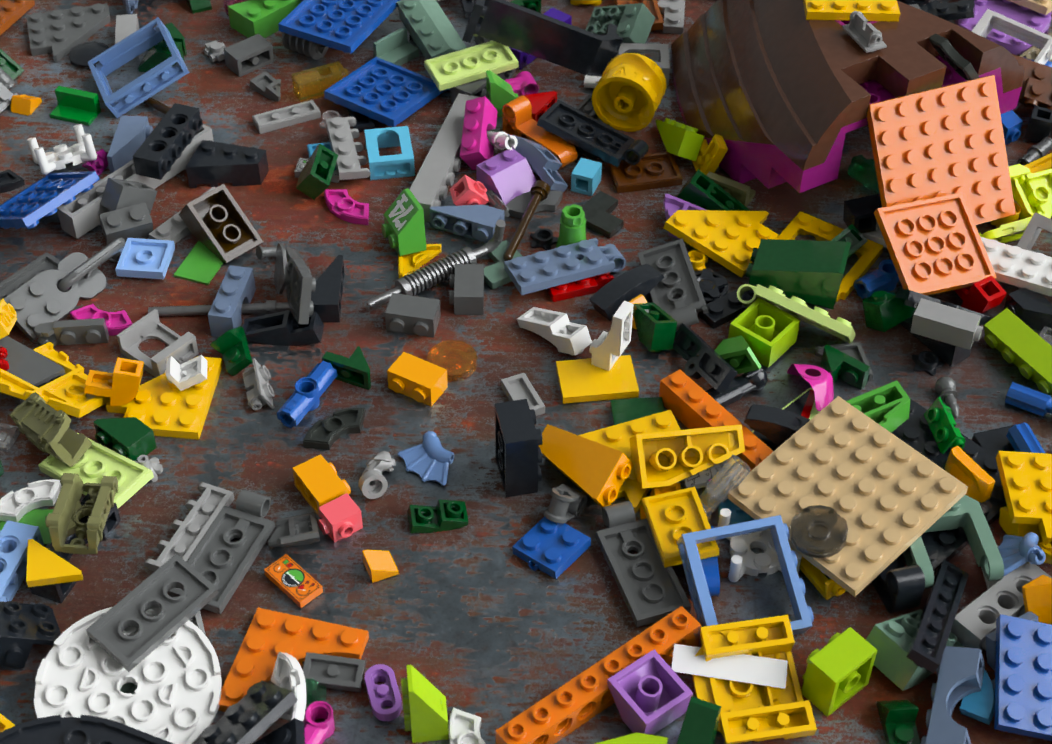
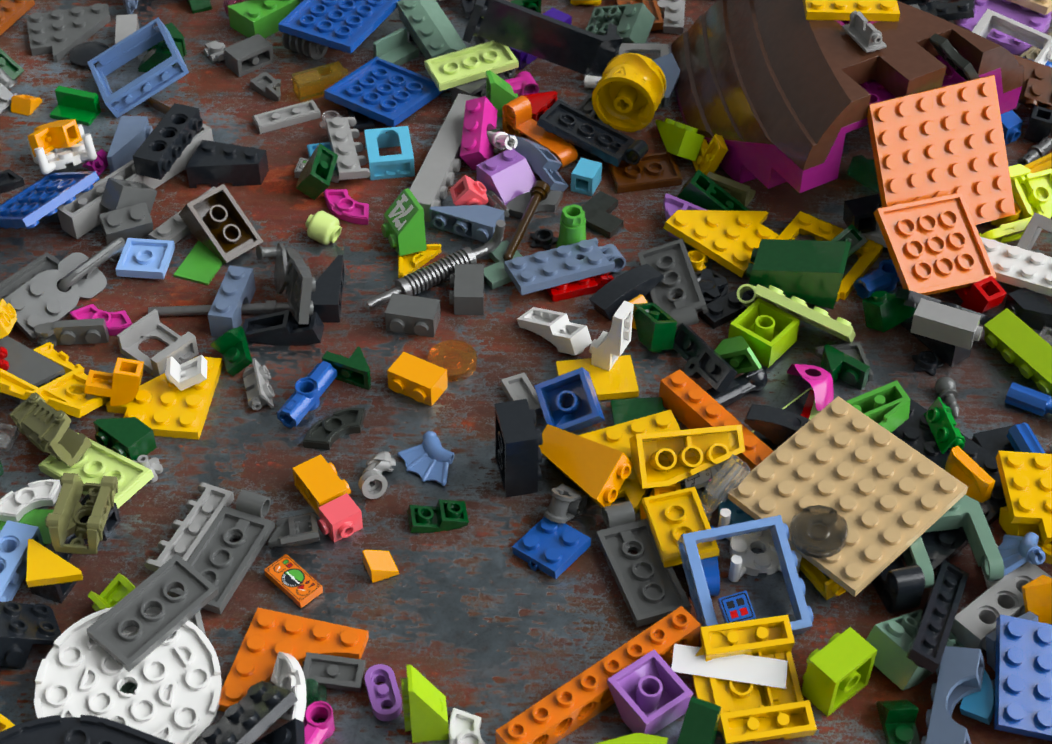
(55, 135): none -> light orange brick
(112, 594): none -> lime bracket
(323, 227): none -> yellowish green head
(570, 401): none -> blue slope
(671, 71): none -> sand blue slope
(736, 607): none -> blue tile

